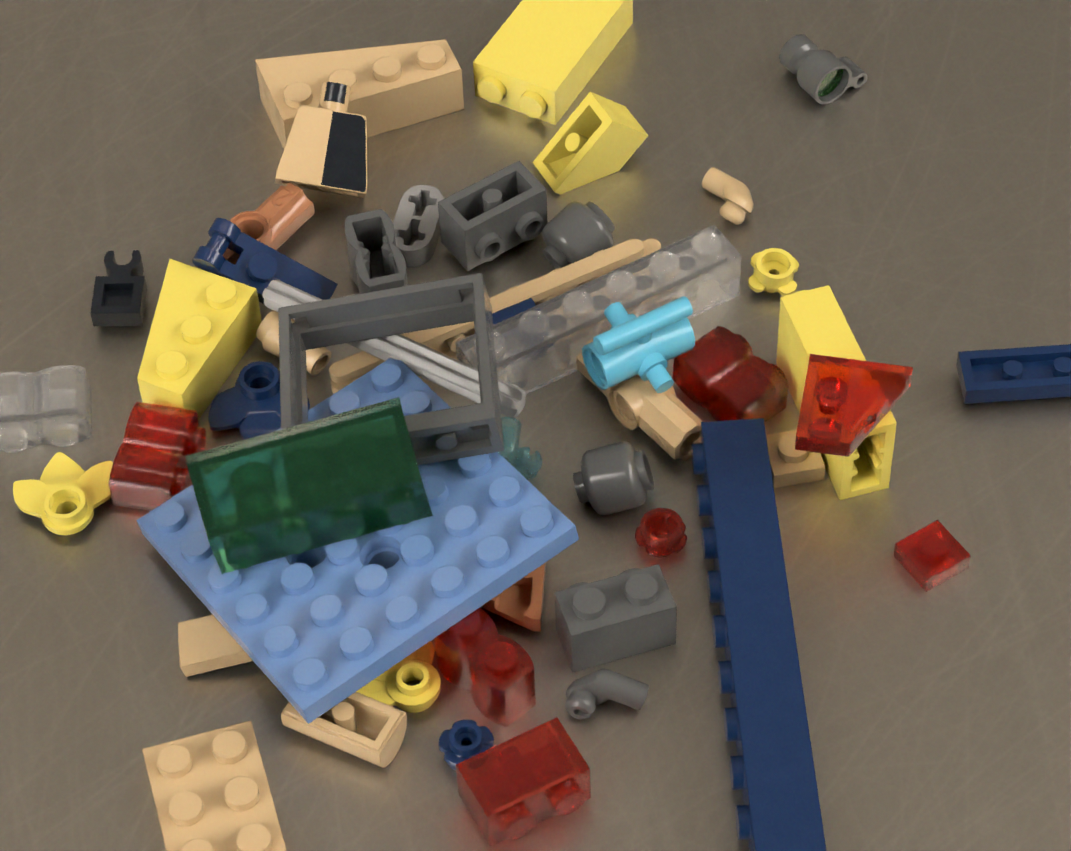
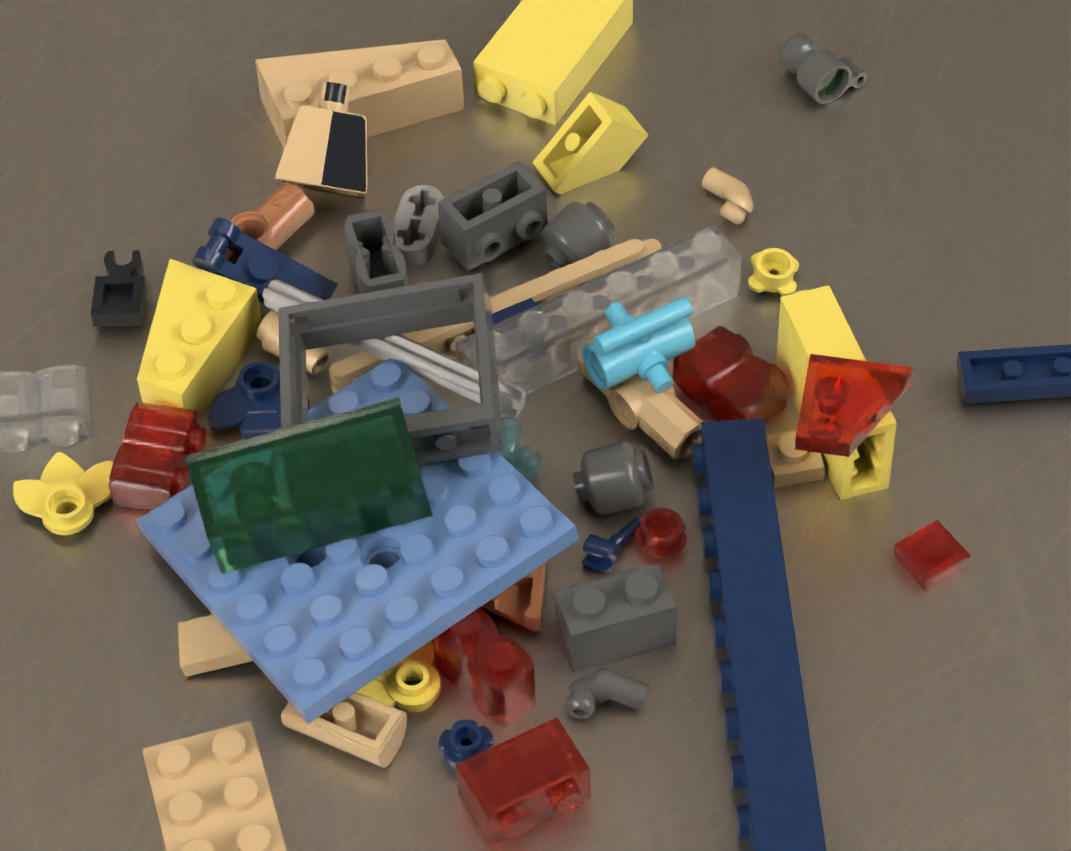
(604, 553): none -> dark blue hand

